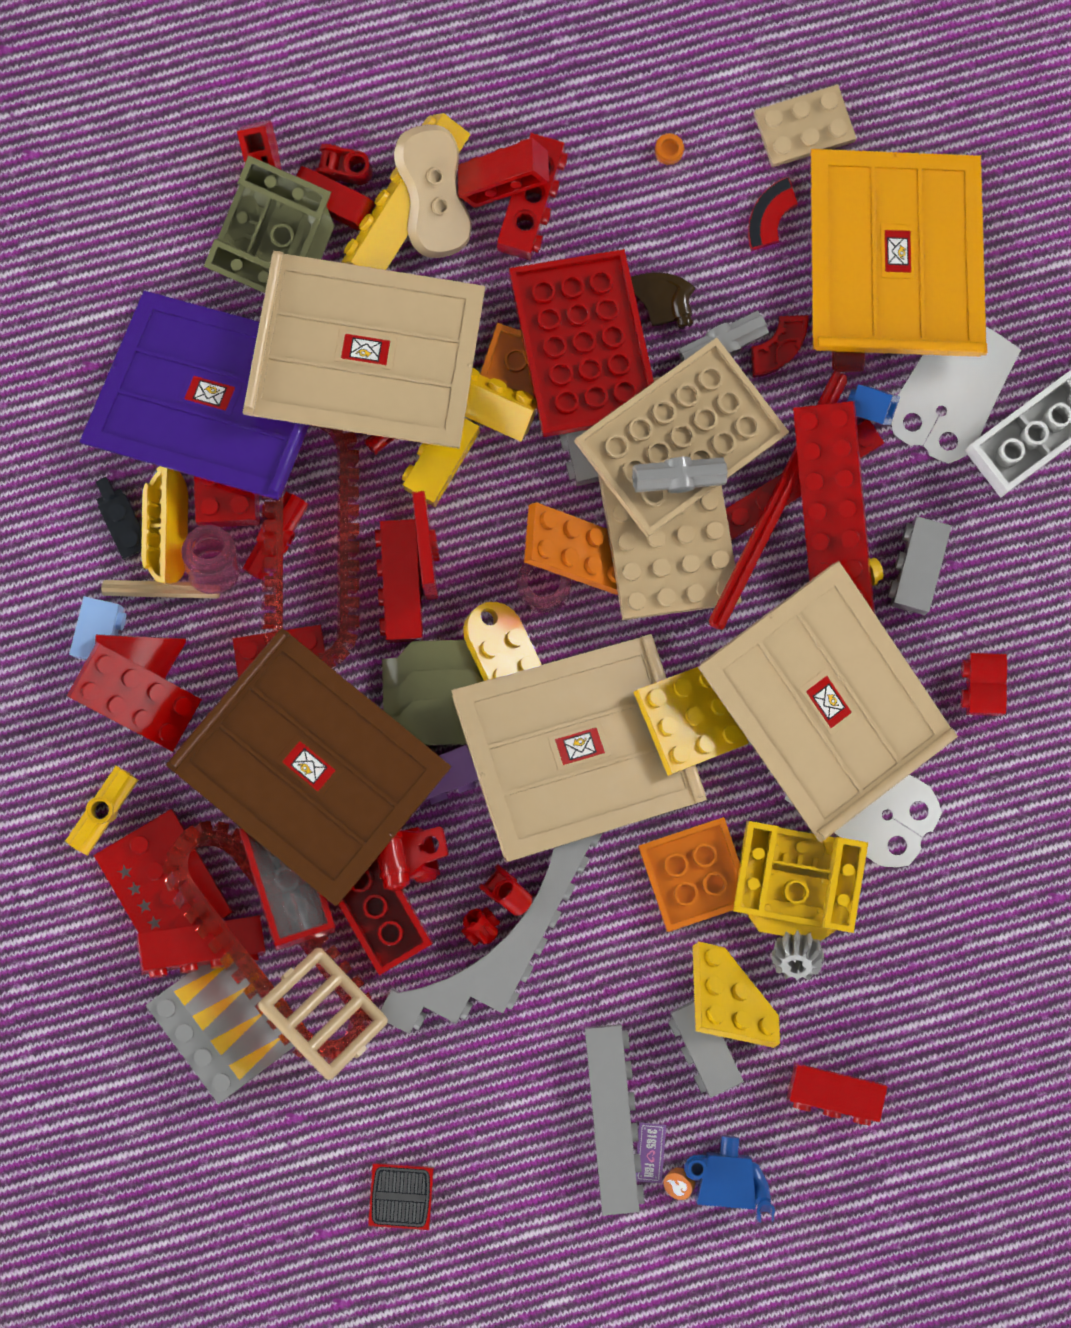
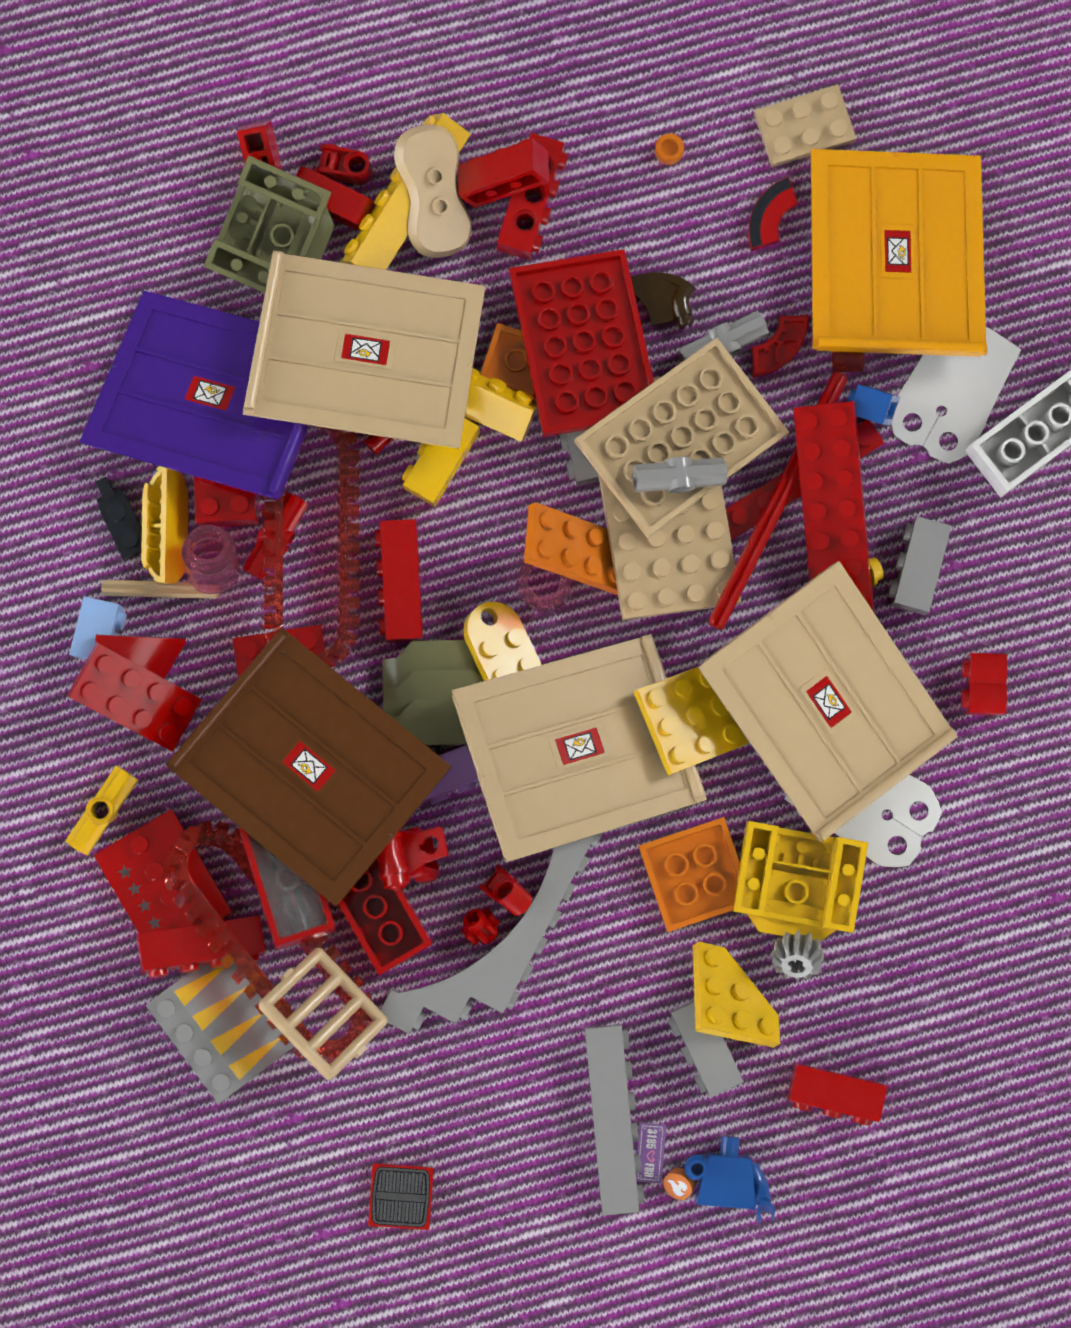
(427, 545): red plate -> none

